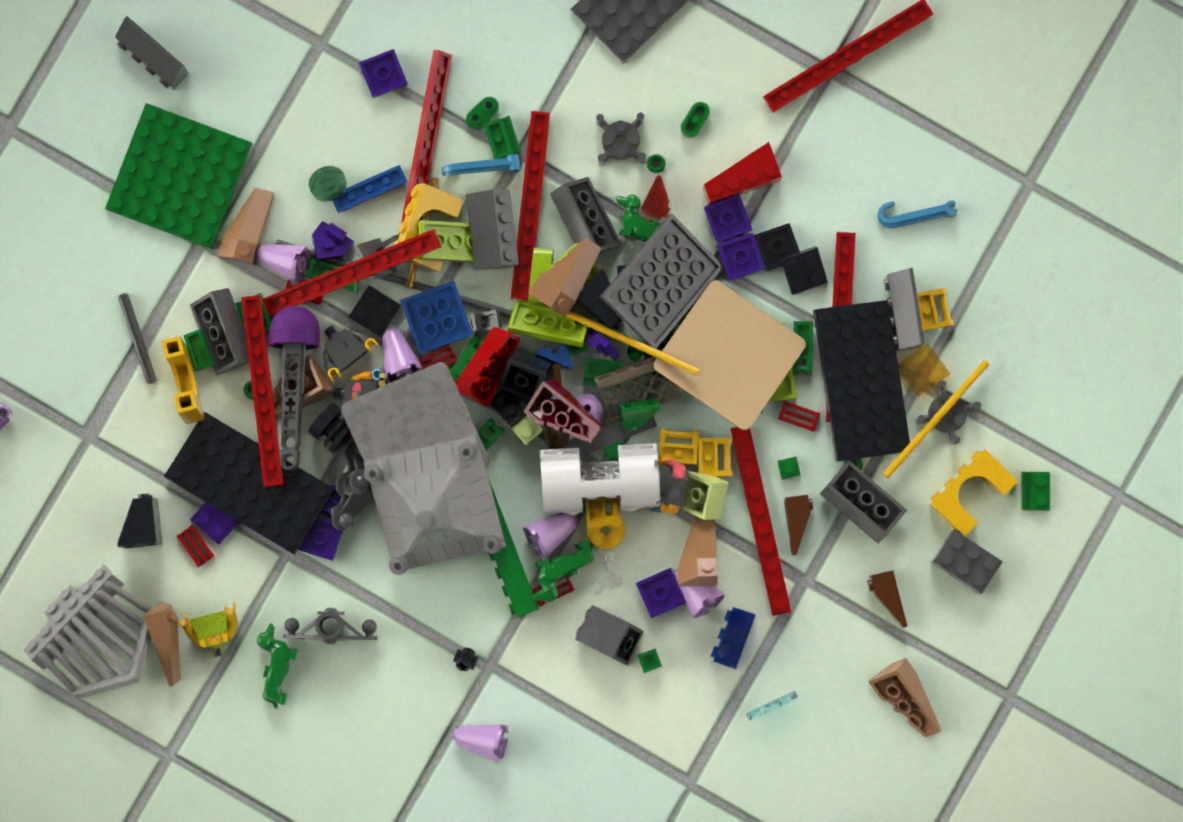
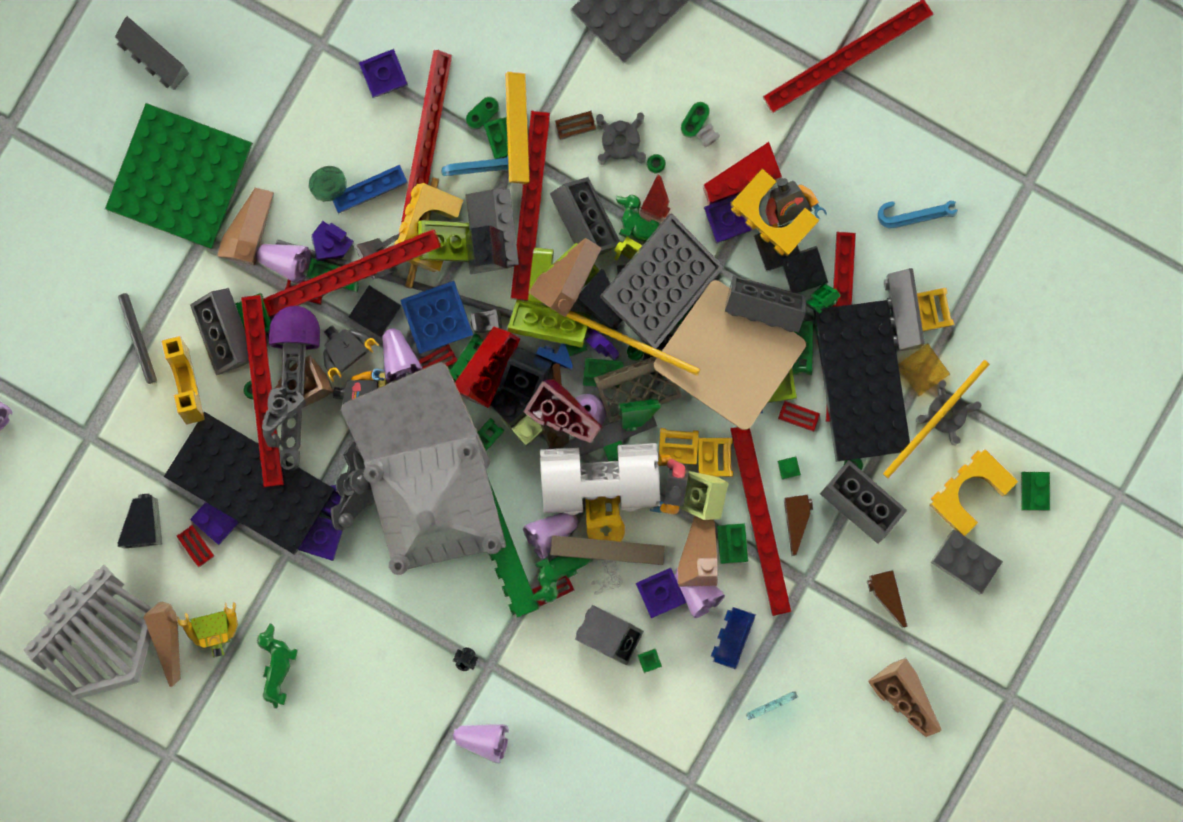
(199, 350): green plate -> none
(277, 412): none -> dark grey animal
(292, 625): dark grey piece -> none
(332, 427): black wheel -> none
(486, 249): none -> black slope
(517, 128): none -> yellow tile
(572, 118): none -> reddish brown tile
(607, 550): none -> dark tan tile
(627, 248): none -> neon yellow bracket
(707, 135): none -> light grey wheel
(732, 543): none -> green plate
(740, 257): dark purple plate -> none
(765, 304): none -> dark grey slope
(783, 238): none -> yellow arch
(789, 201): none -> torso
(823, 297): none -> green plate

